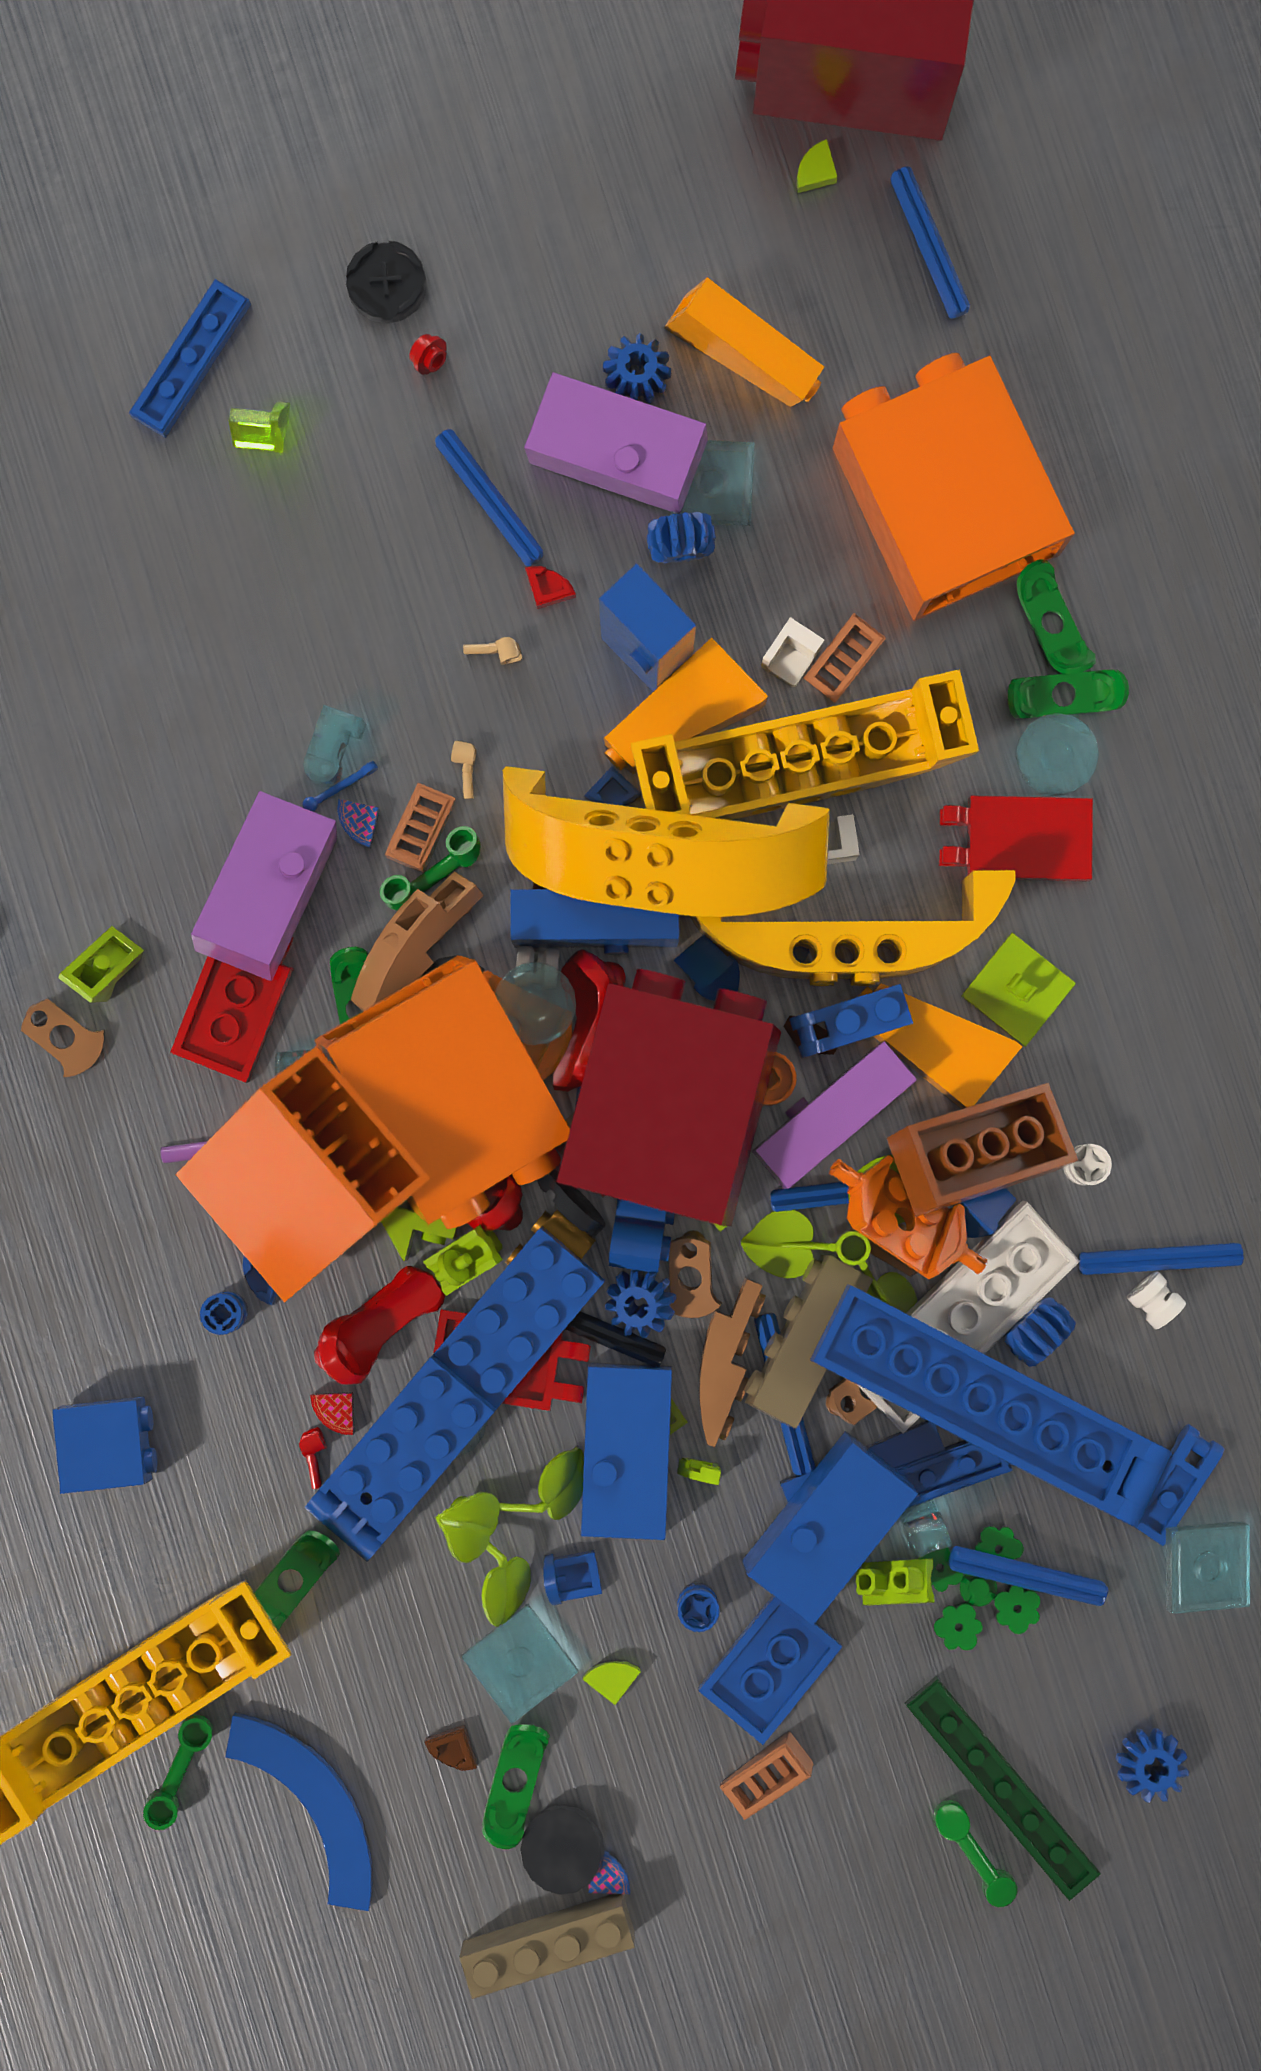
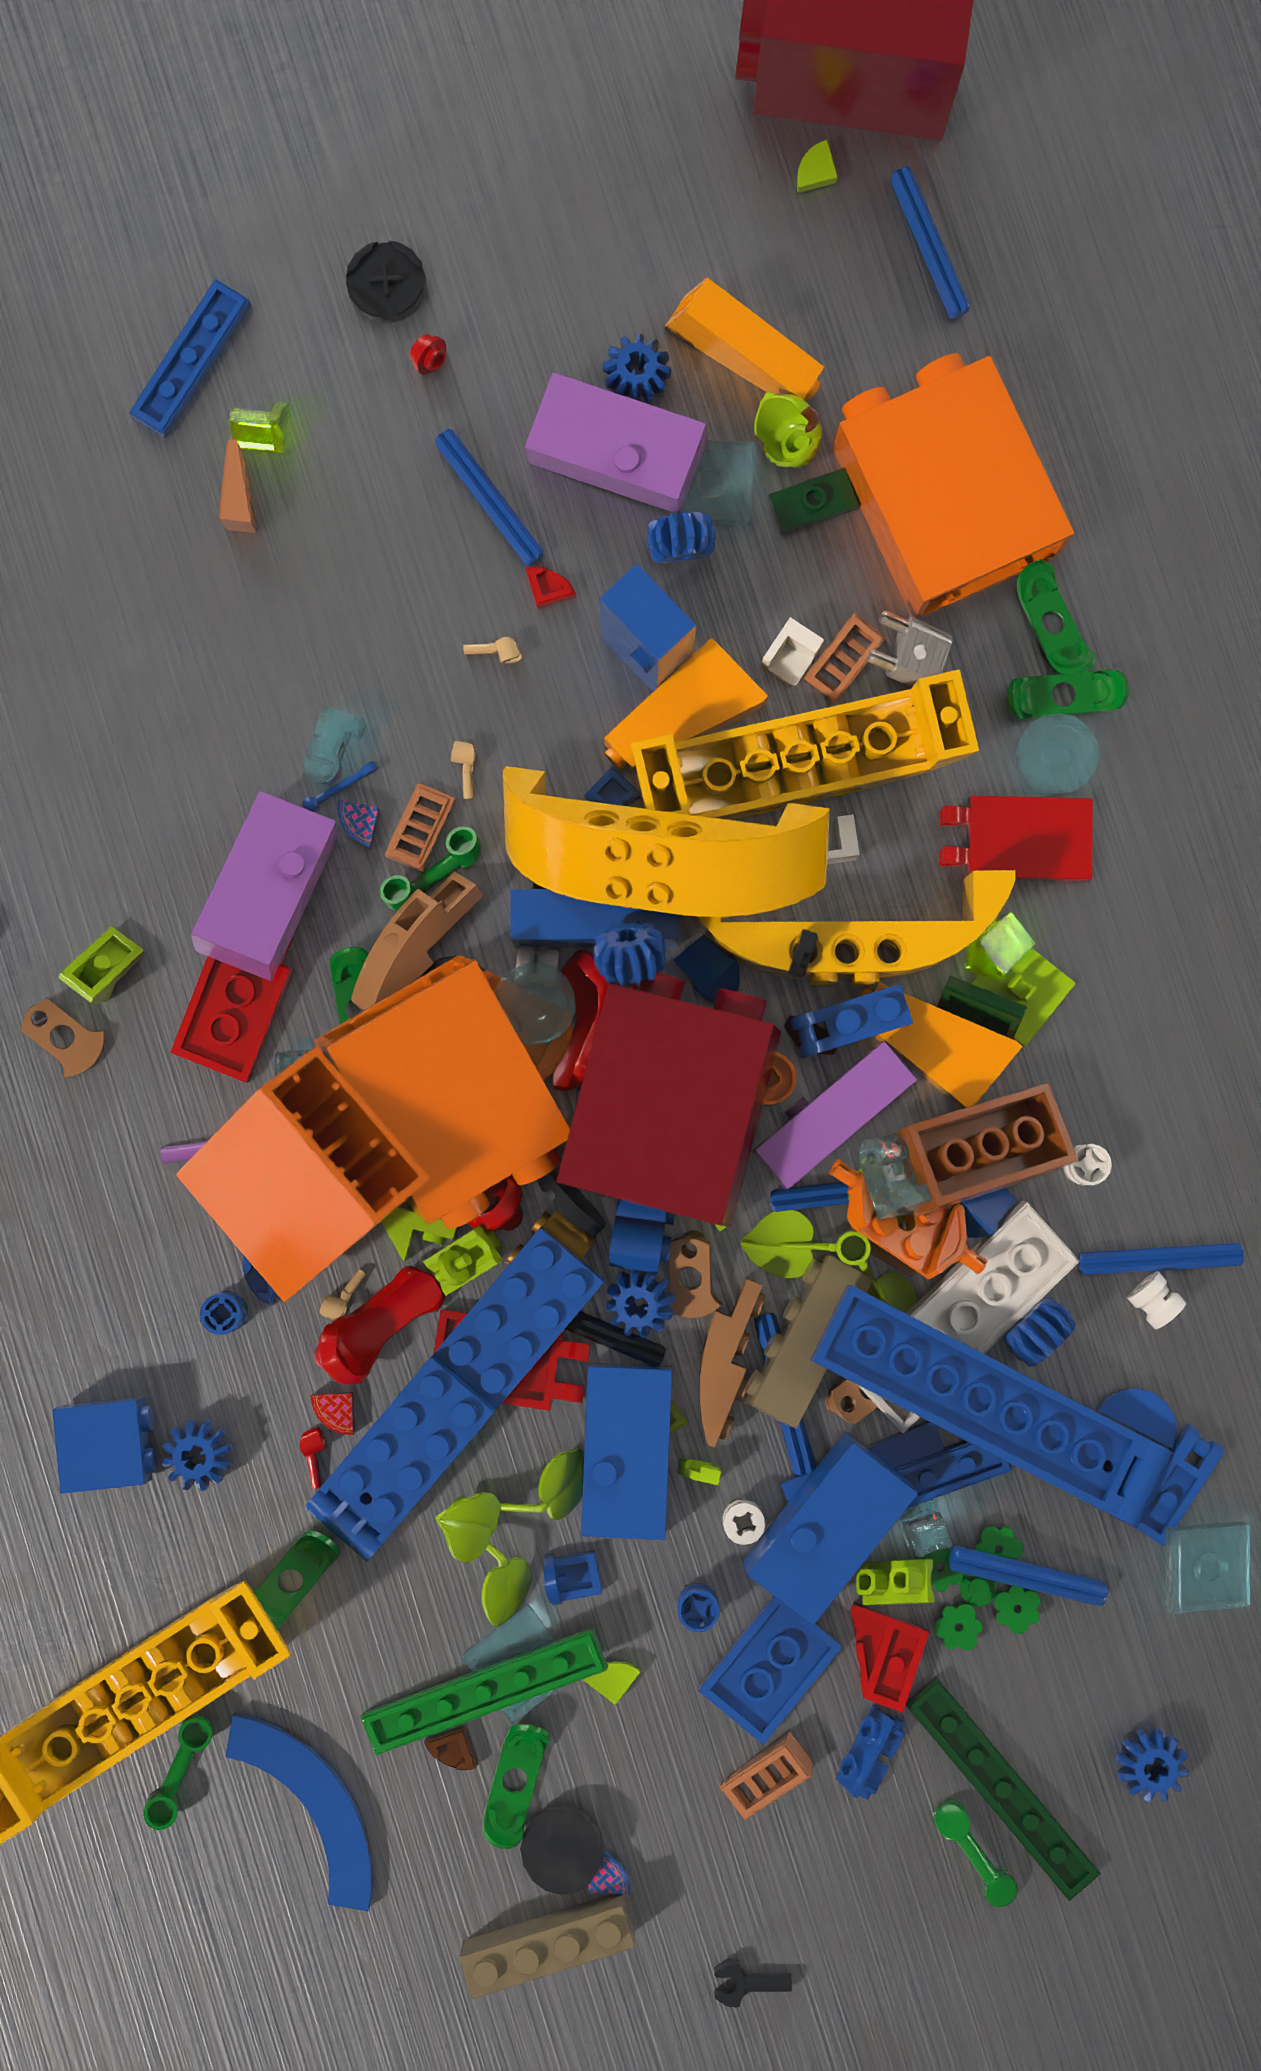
(183, 1463): none -> blue gear
(236, 502): none -> nougat slope
(336, 1307): none -> tan hand
(484, 1691): none -> green tile
(630, 953): none -> blue gear
(740, 1511): none -> white wheel
(747, 1983): none -> black bar
(787, 429): none -> lime hair
(803, 950): none -> black tile
(813, 501): none -> dark green plate
(877, 1735): none -> blue hinge
(887, 1655): none -> red wing
(891, 1177): none -> clear light blue leg
(917, 651): none -> light grey piece
(981, 1007): none -> dark green plate
(998, 948): none -> clear neon green tile
(1142, 1412): none -> blue tile

